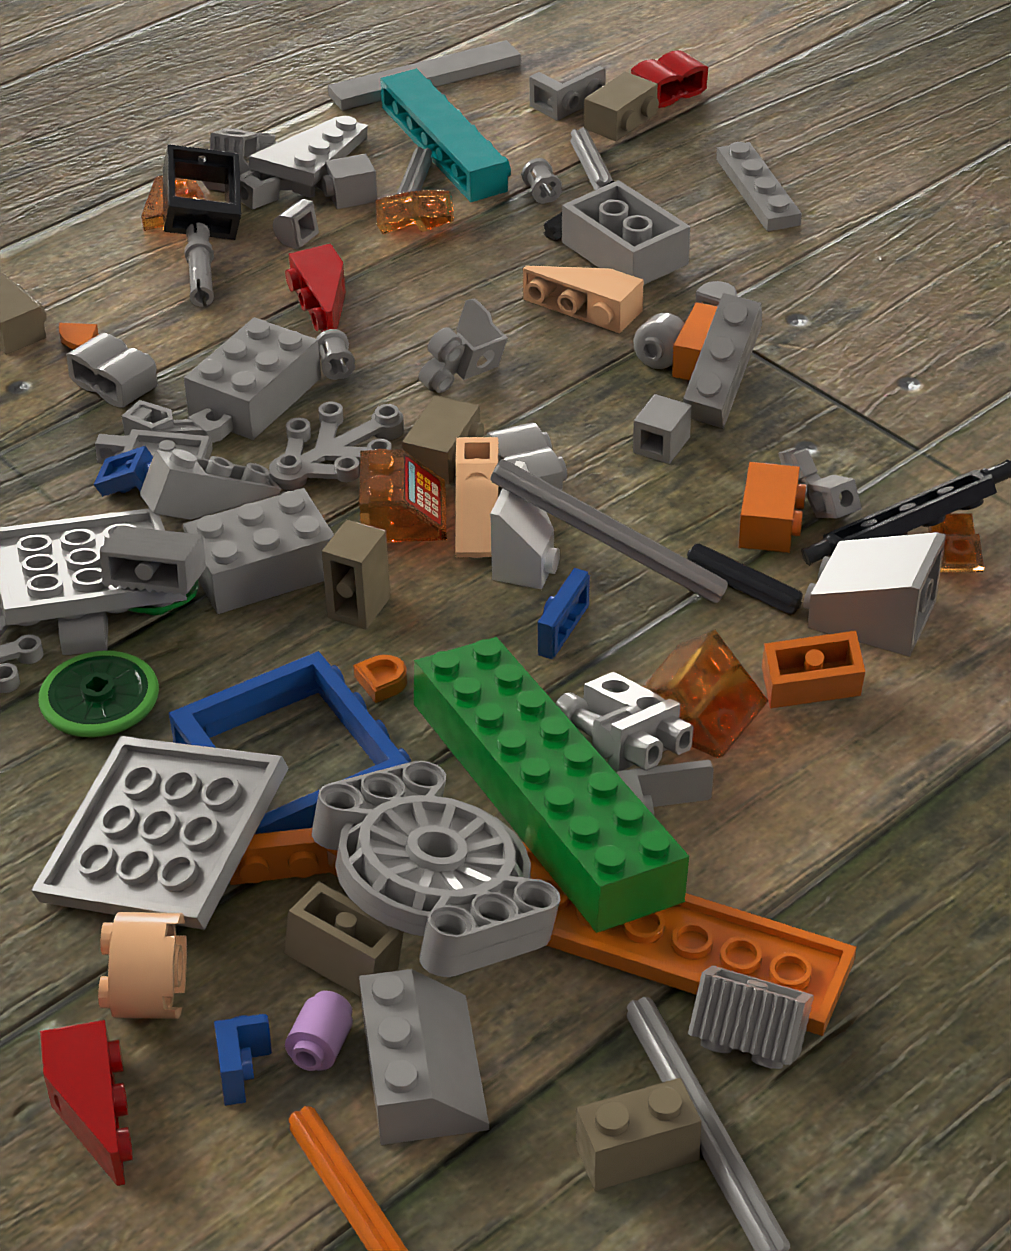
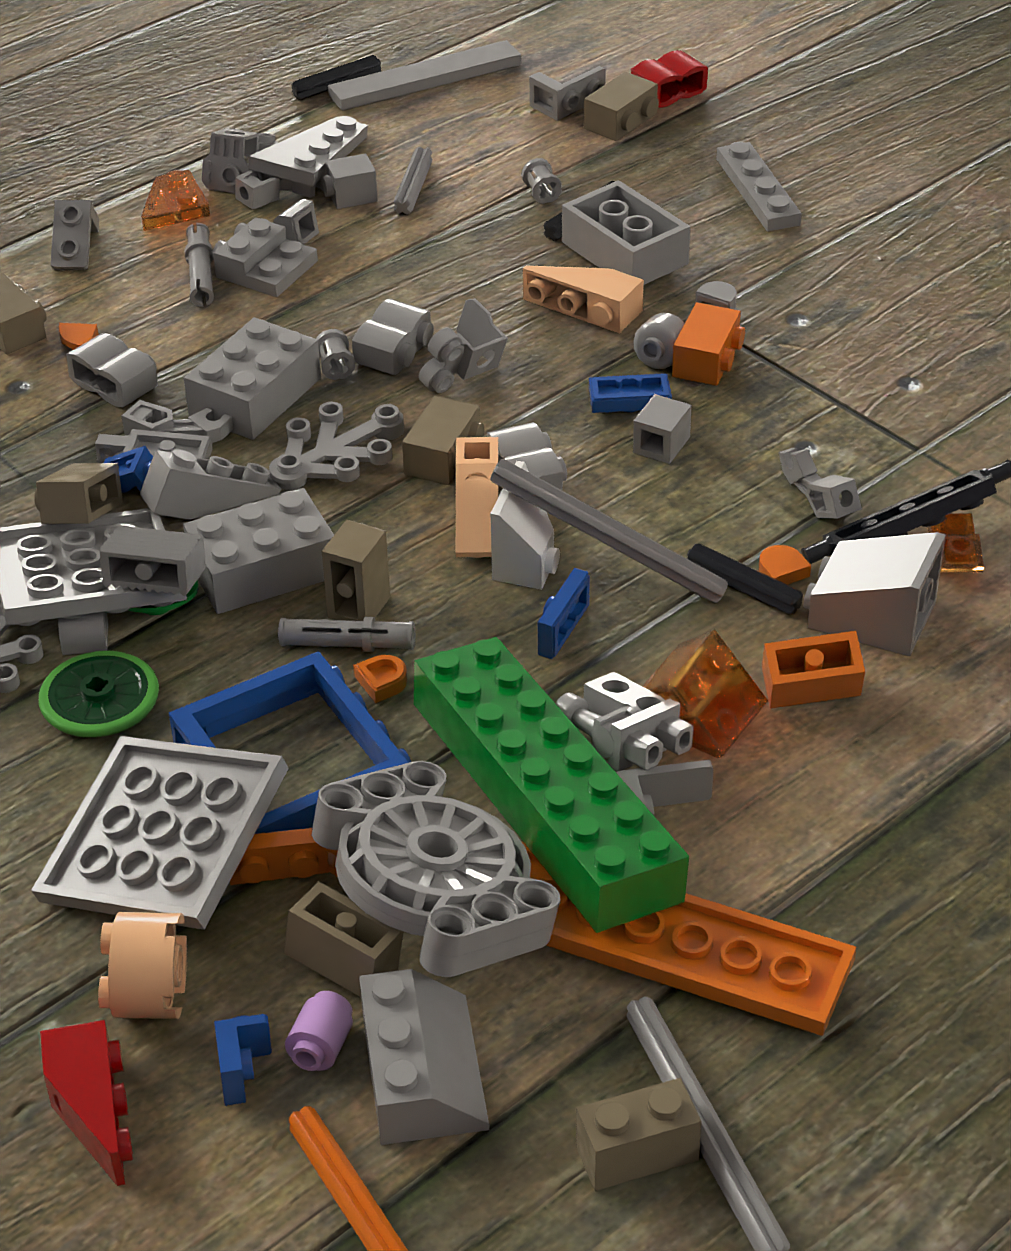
(71, 234): none -> light grey bracket
(78, 493): none -> dark tan brick
(216, 167): black window -> none
(262, 257): none -> light grey plate
(319, 82): none -> black axle
(320, 284): red slope -> none
(342, 633): none -> light grey pin
(392, 336): none -> light grey brick
(401, 496): clear orange slope -> none
(422, 207): clear orange slope -> none
(454, 142): teal brick -> none
(590, 158): light grey axle -> none
(626, 392): none -> blue plate
(723, 359): light grey brick -> none
(750, 1017): light grey brick -> none
(770, 507): orange brick -> none
(784, 564): none -> orange tile

